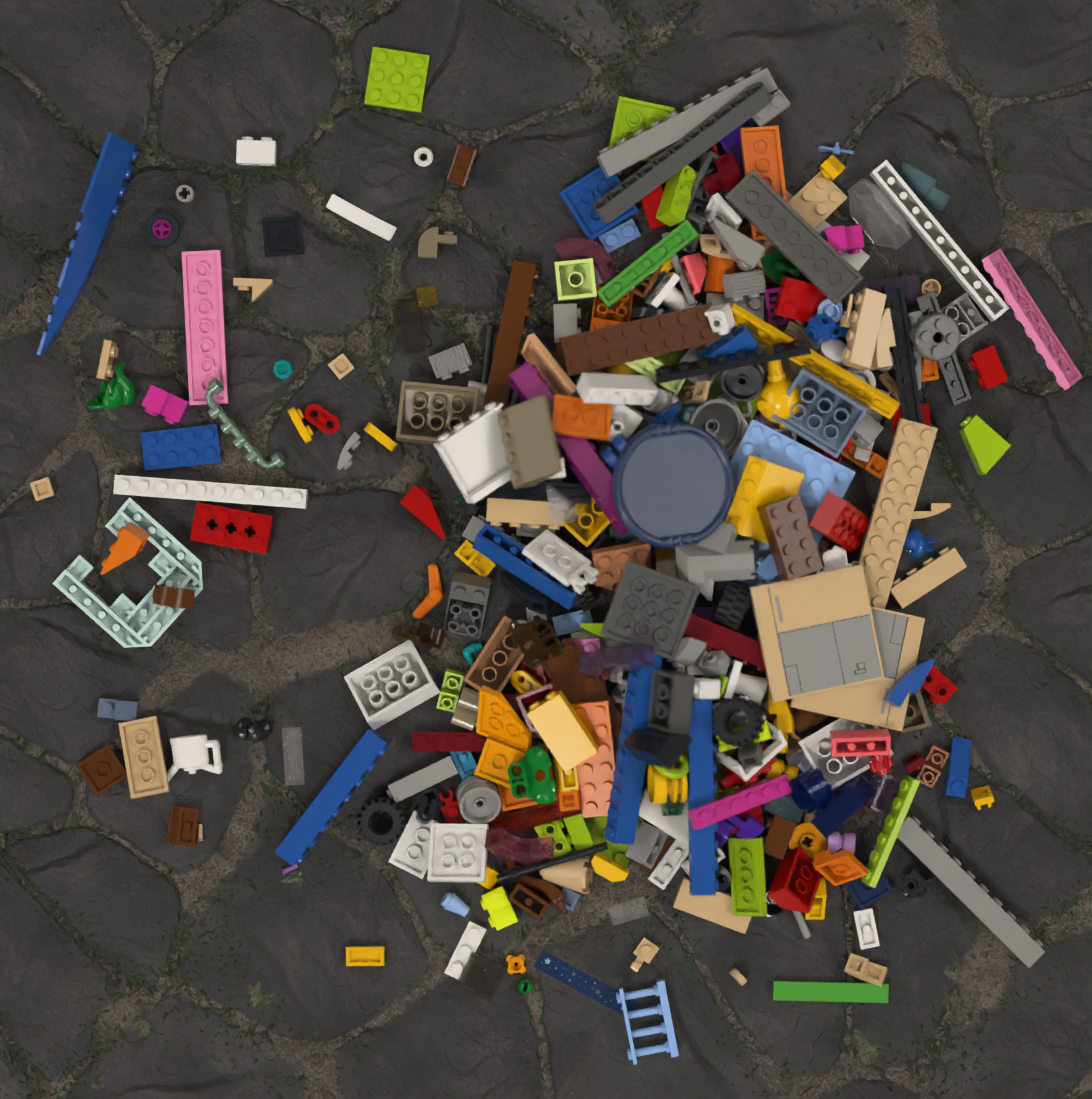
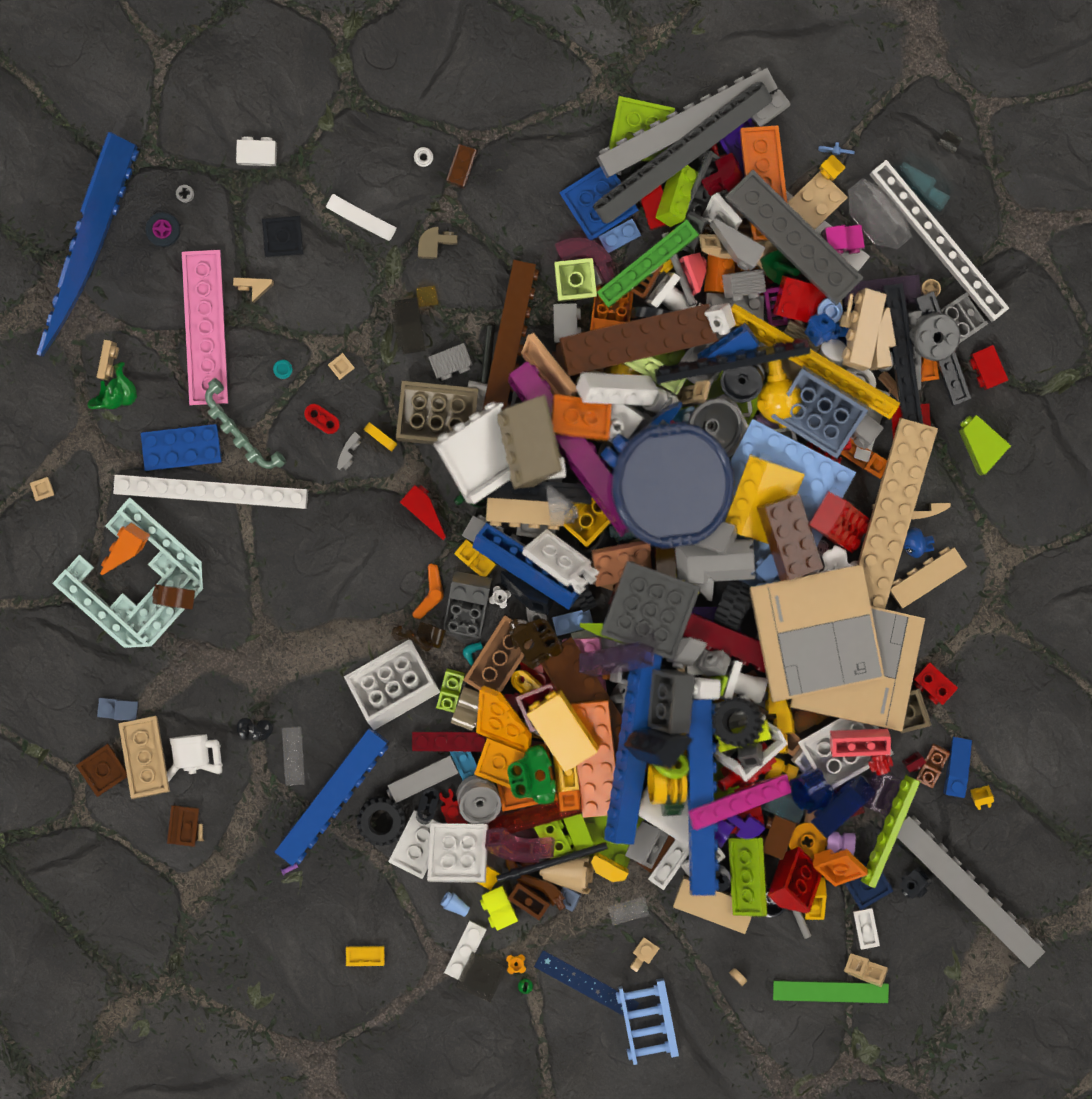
(164, 403): dark pink brick -> none
(221, 535): red brick -> none
(305, 431): yellow plate -> none
(397, 79): lime plate -> none
(495, 600): none -> white plate
(794, 756): dark grey plate -> none
(908, 683): blue slope -> none
(1032, 319): bright pink plate -> none

